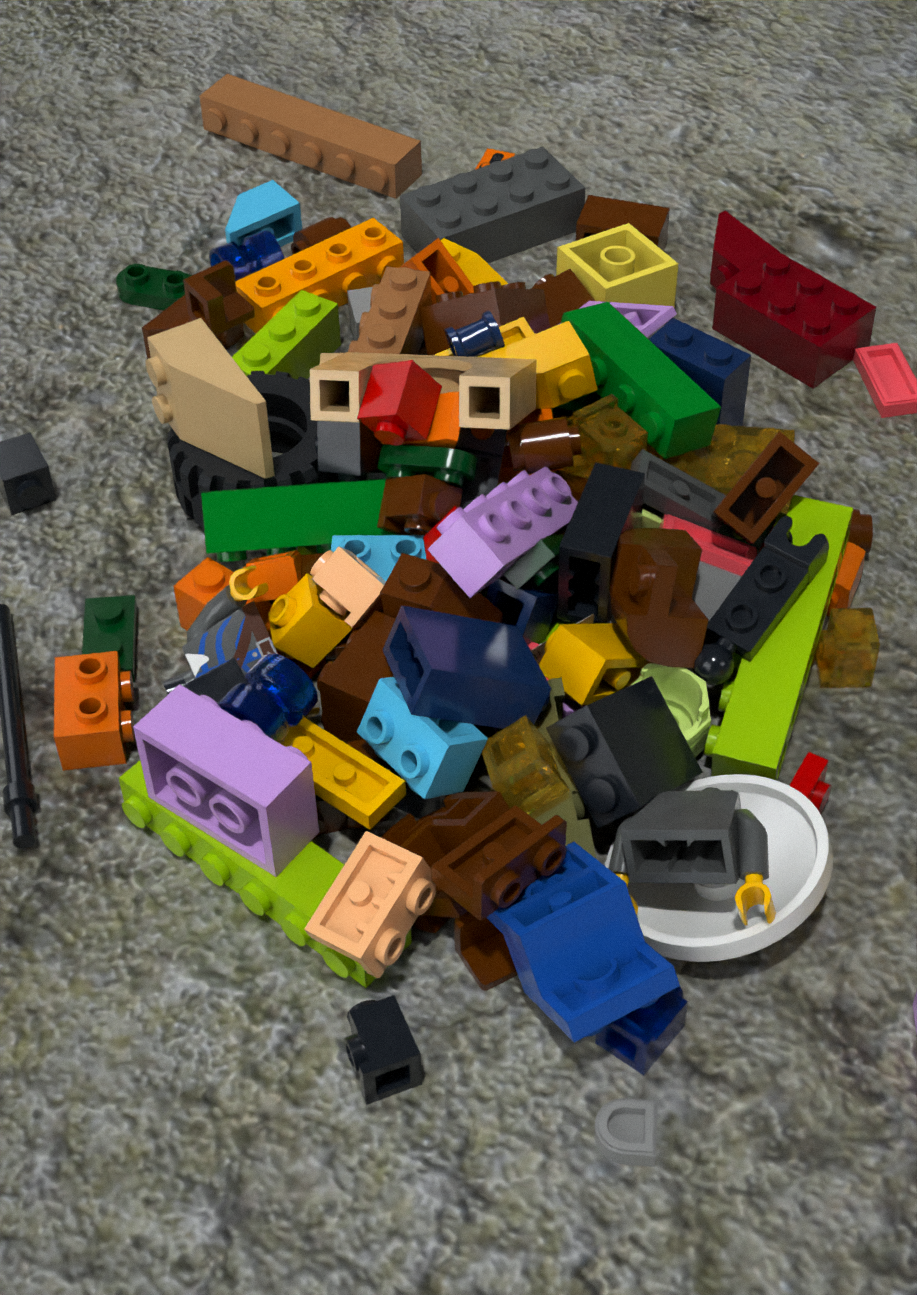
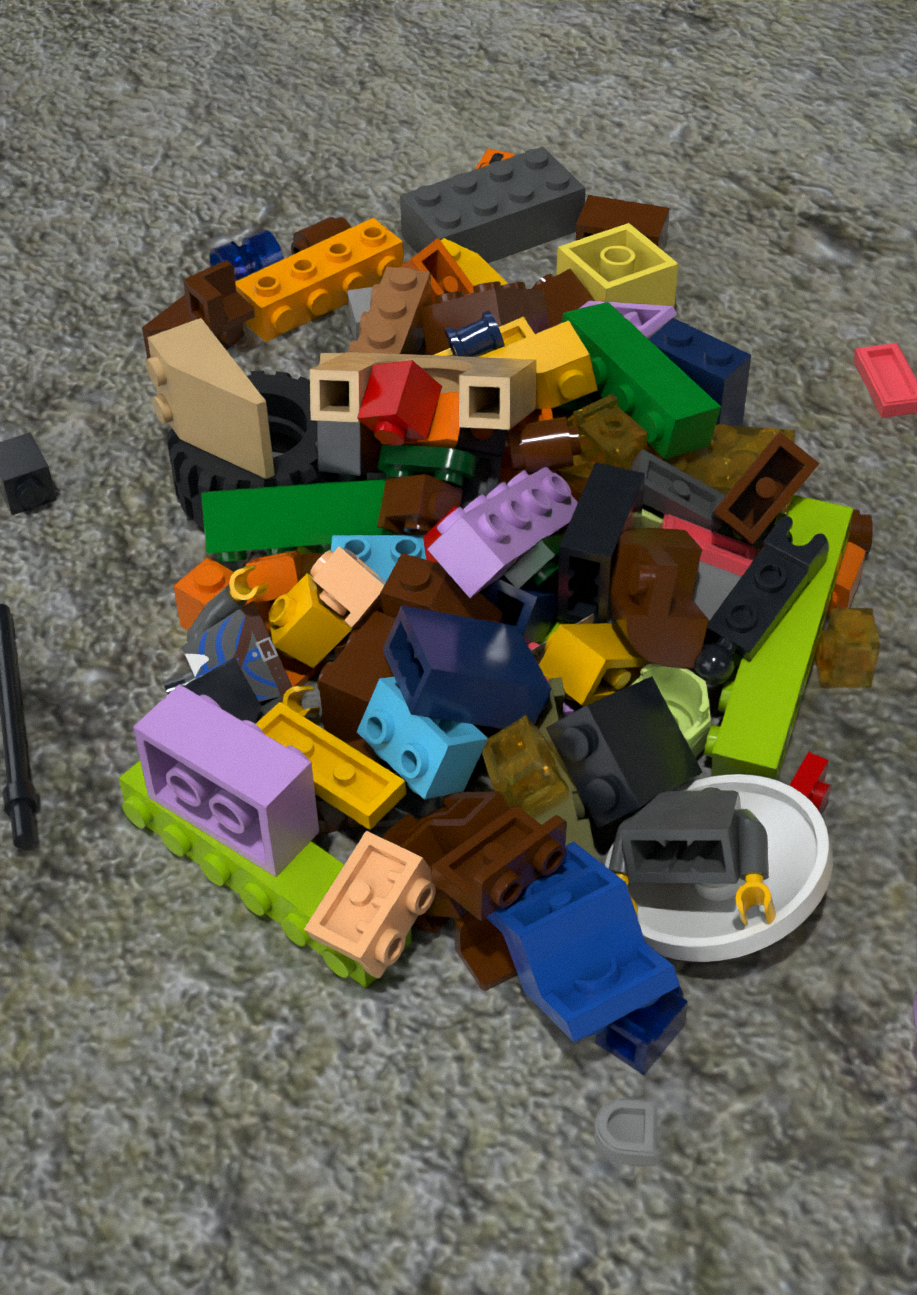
(91, 710): orange brick -> none
(112, 626): dark green plate -> none
(150, 286): dark green plate -> none
(264, 209): medium azure slope -> none
(274, 697): clear blue wheel -> none
(293, 338): lime brick -> none
(312, 135): medium nougat brick -> none
(382, 1049): black brick -> none
(734, 248): dark red slope -> none
(793, 318): dark red brick -> none

